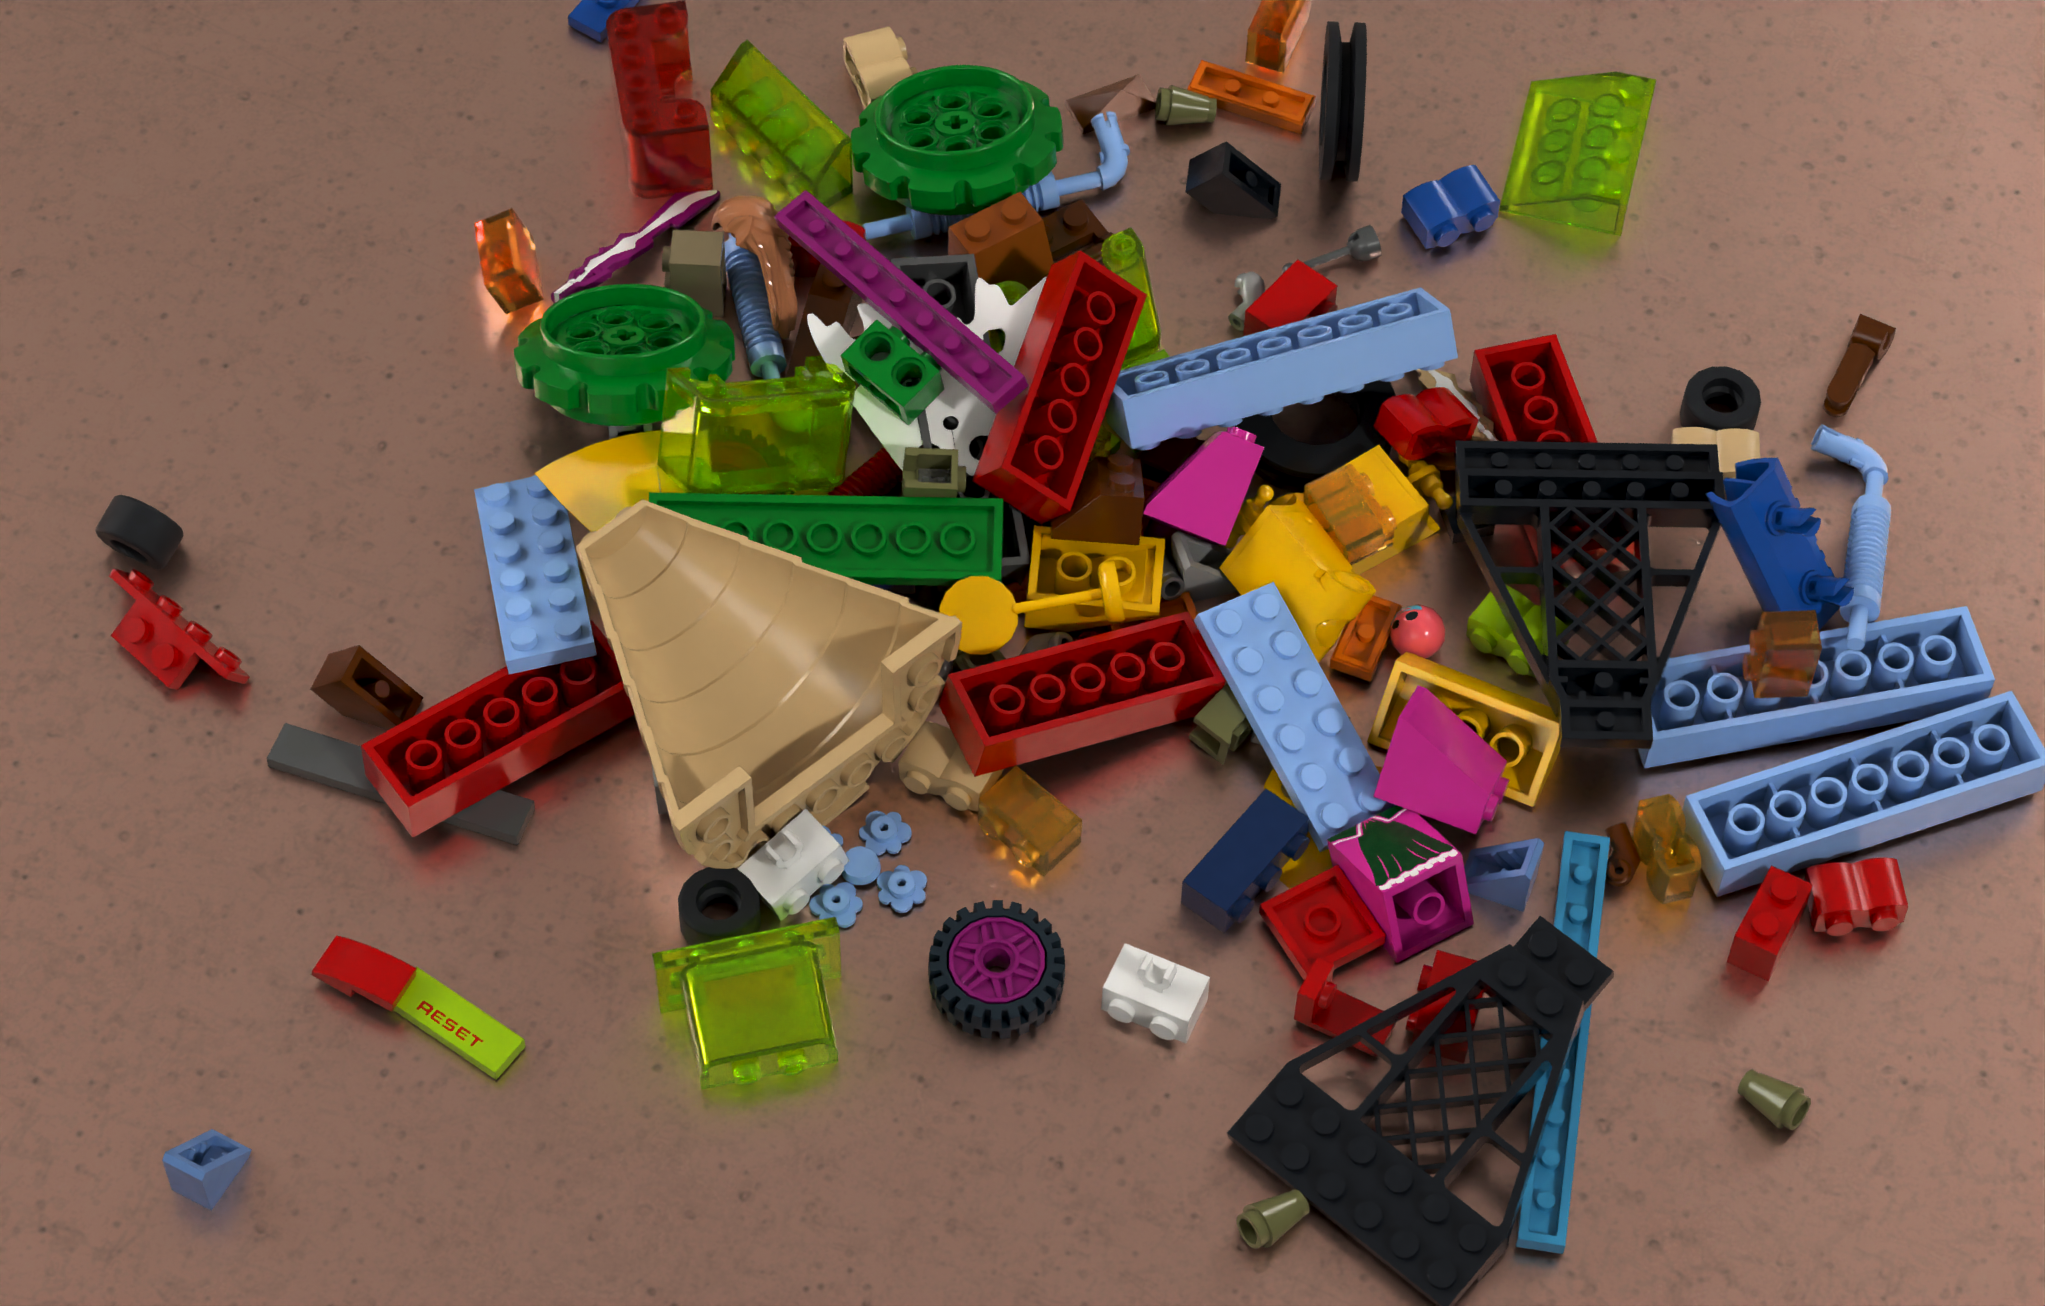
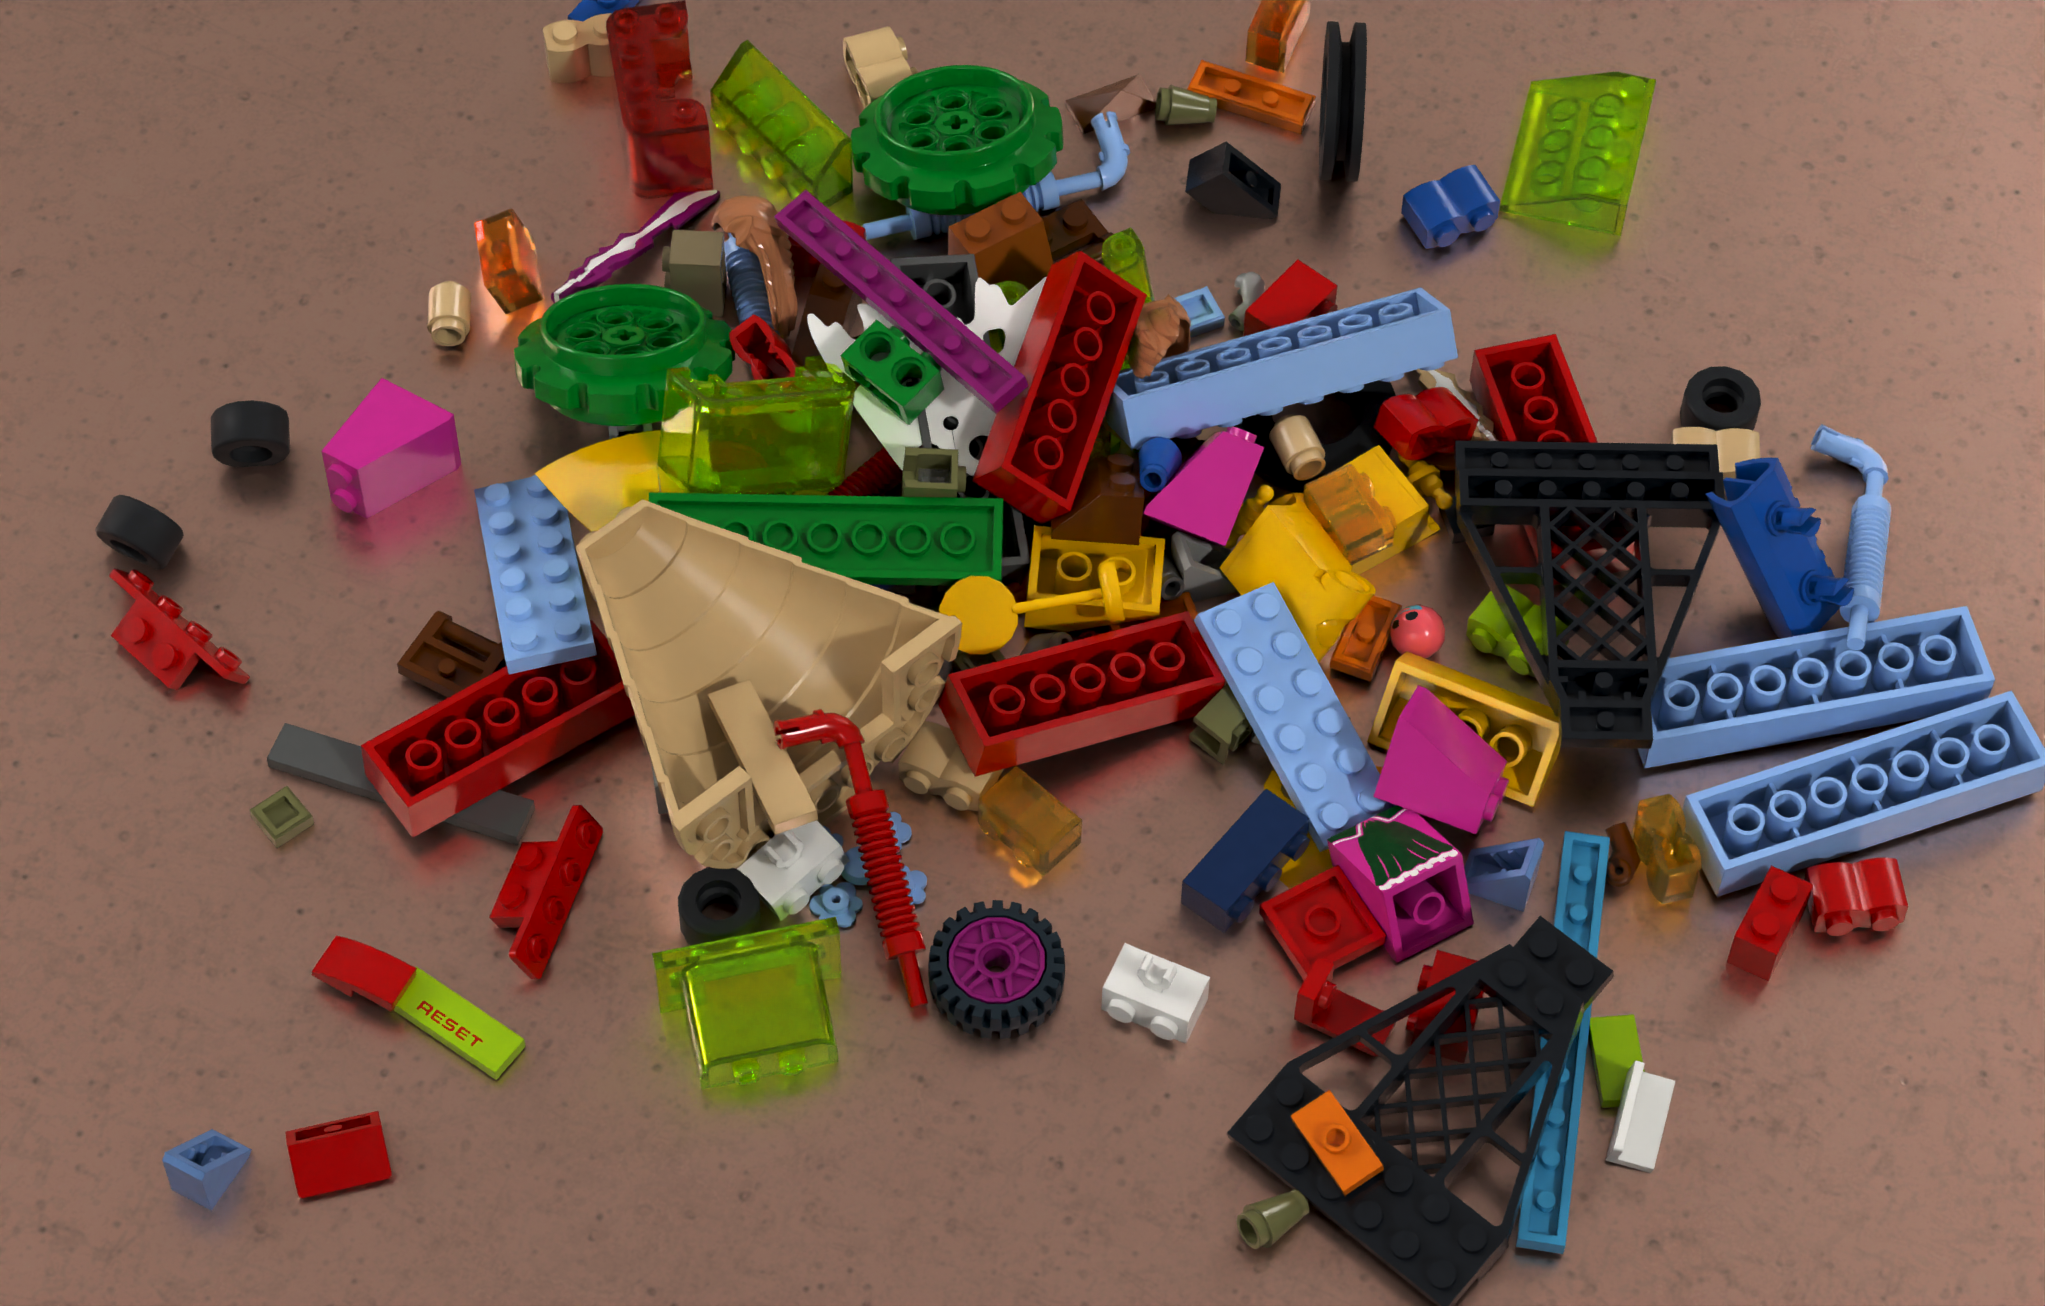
(250, 434): none -> black tyre
(281, 817): none -> olive tile
(338, 1154): none -> red panel
(365, 689): reddish brown slope -> none
(389, 450): none -> dark pink slope
(444, 666): none -> reddish brown plate
(449, 313): none -> tan brick
(544, 888): none -> red bracket
(577, 49): none -> tan brick
(756, 750): none -> tan tile
(762, 349): none -> red brick
(876, 840): none -> red piece
(1158, 463): none -> blue cone
(1159, 334): none -> nougat hair
(1202, 311): none -> light blue tile
(1298, 446): none -> tan brick
(1337, 1142): none -> orange plate
(1361, 245): dark grey hinge -> none
(1613, 1051): none -> lime tile
(1640, 1119): none -> white panel
(1775, 1099): olive cone -> none
(1783, 654): clear orange brick -> none
(1868, 341): reddish brown piece -> none

